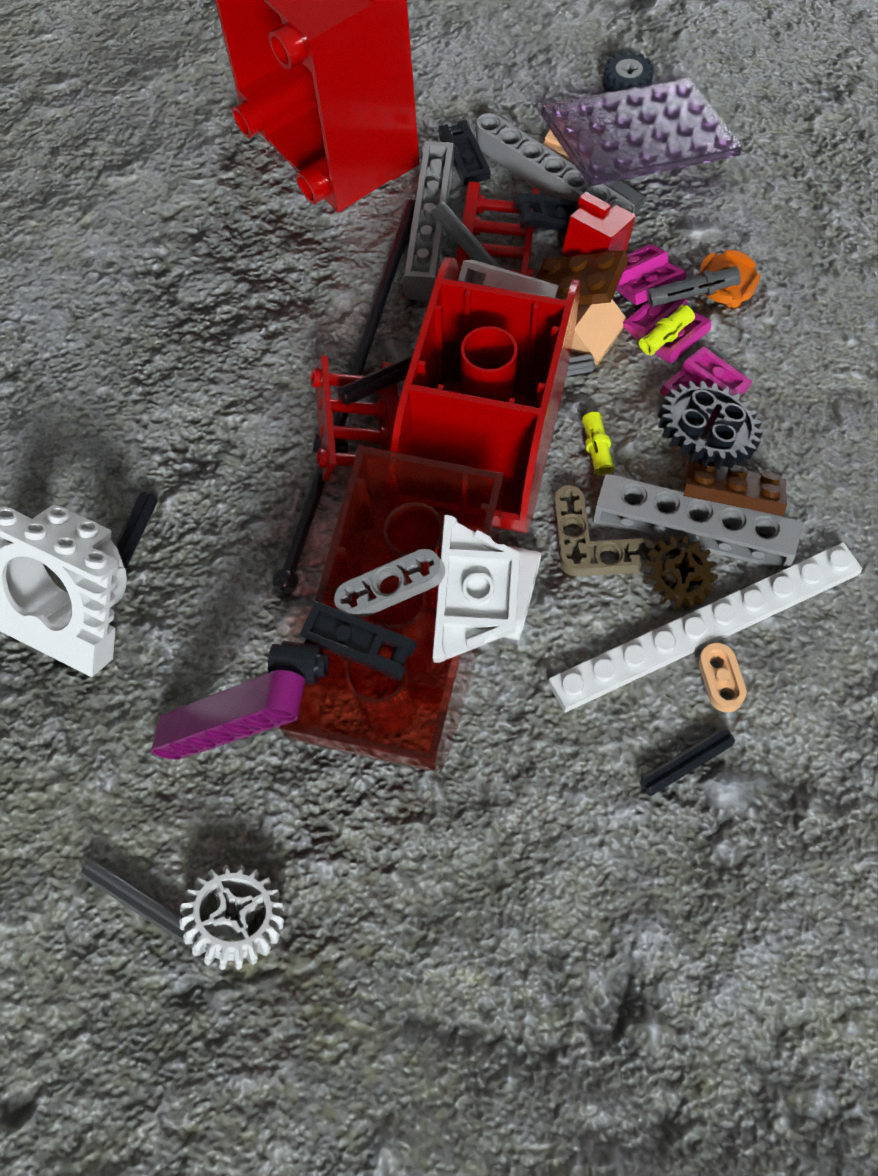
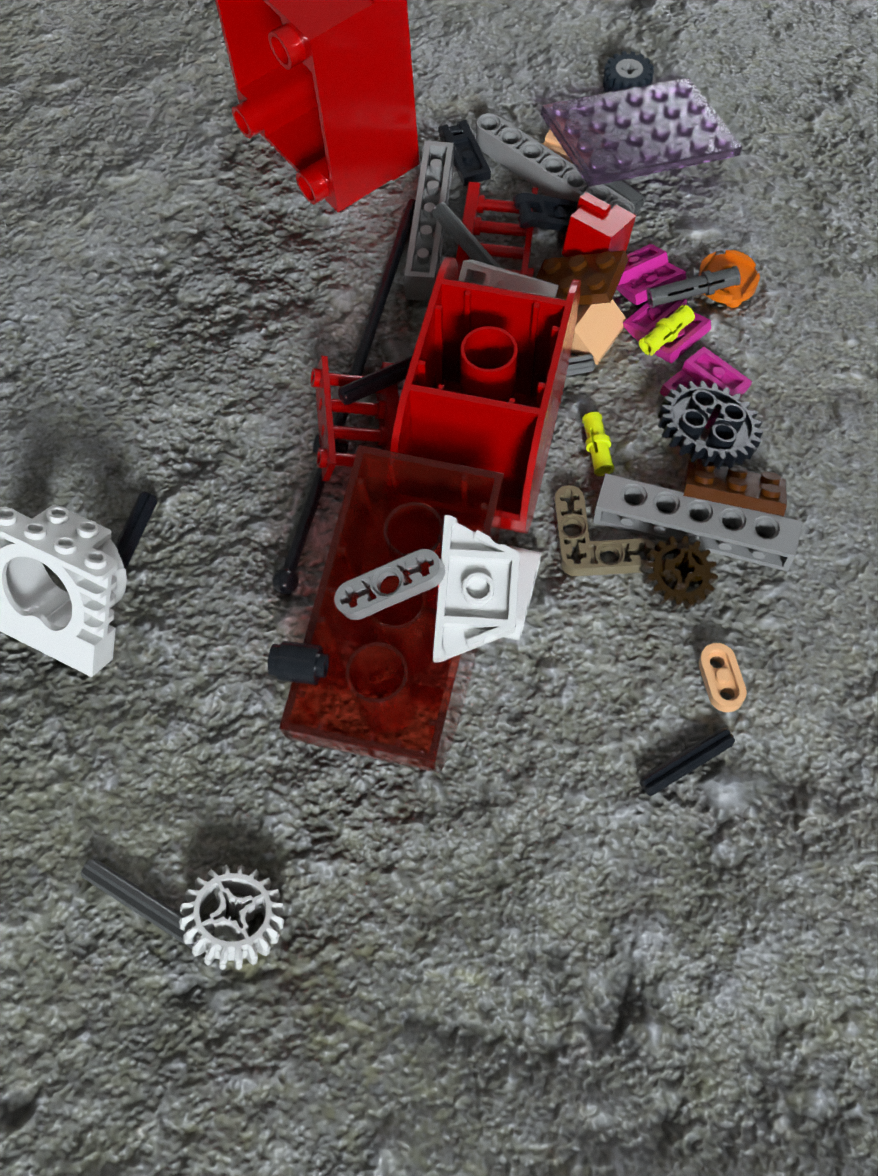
(229, 715): magenta beam -> none
(357, 640): black plate -> none
(703, 627): white plate -> none

